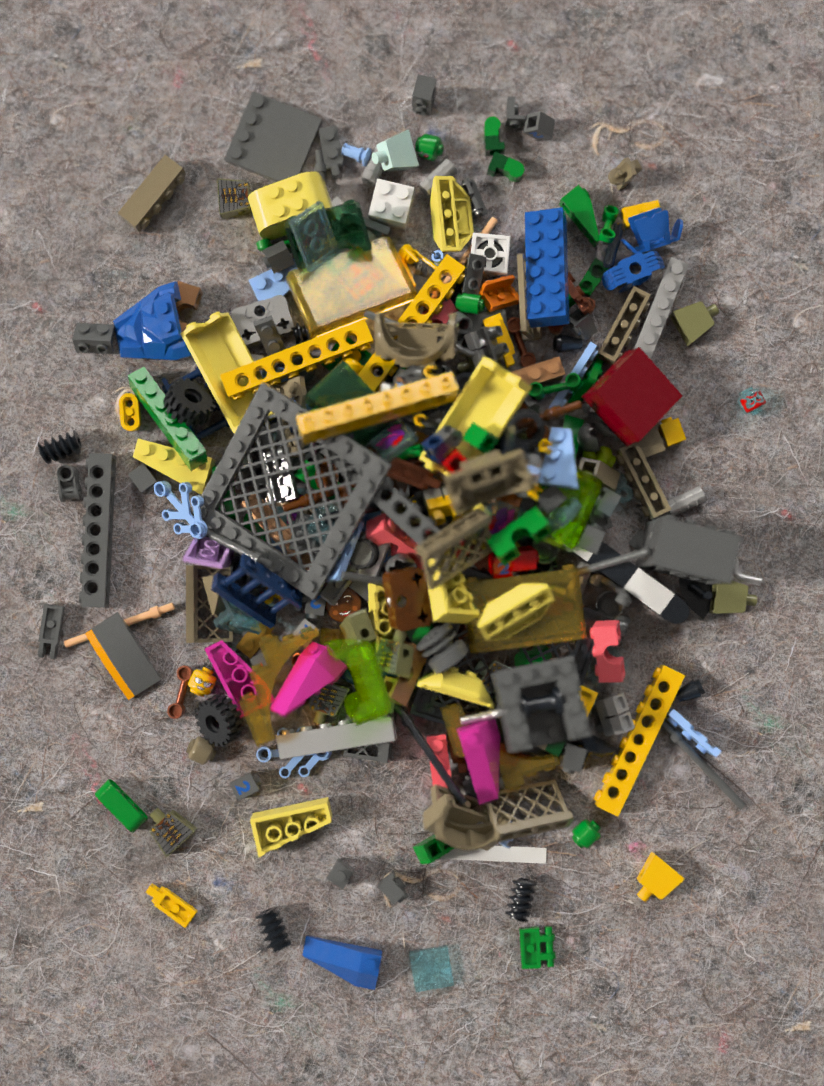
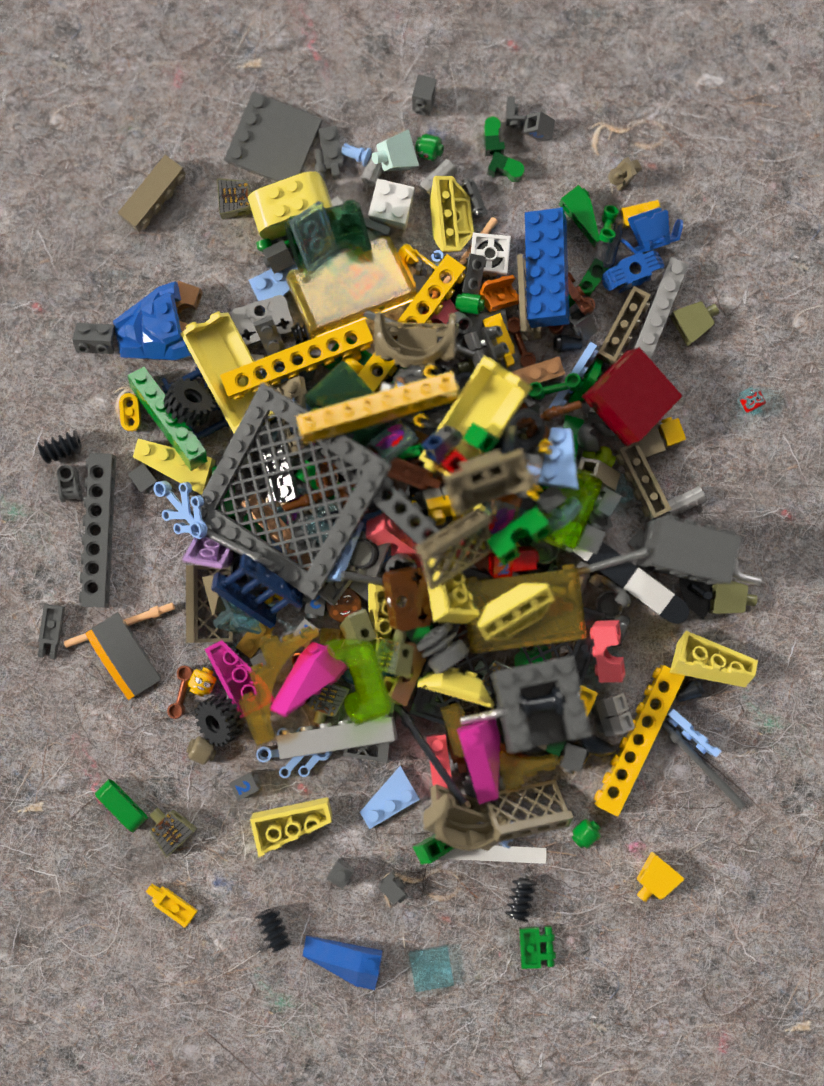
(390, 799): none -> light blue wing
(712, 661): none -> light yellow wedge

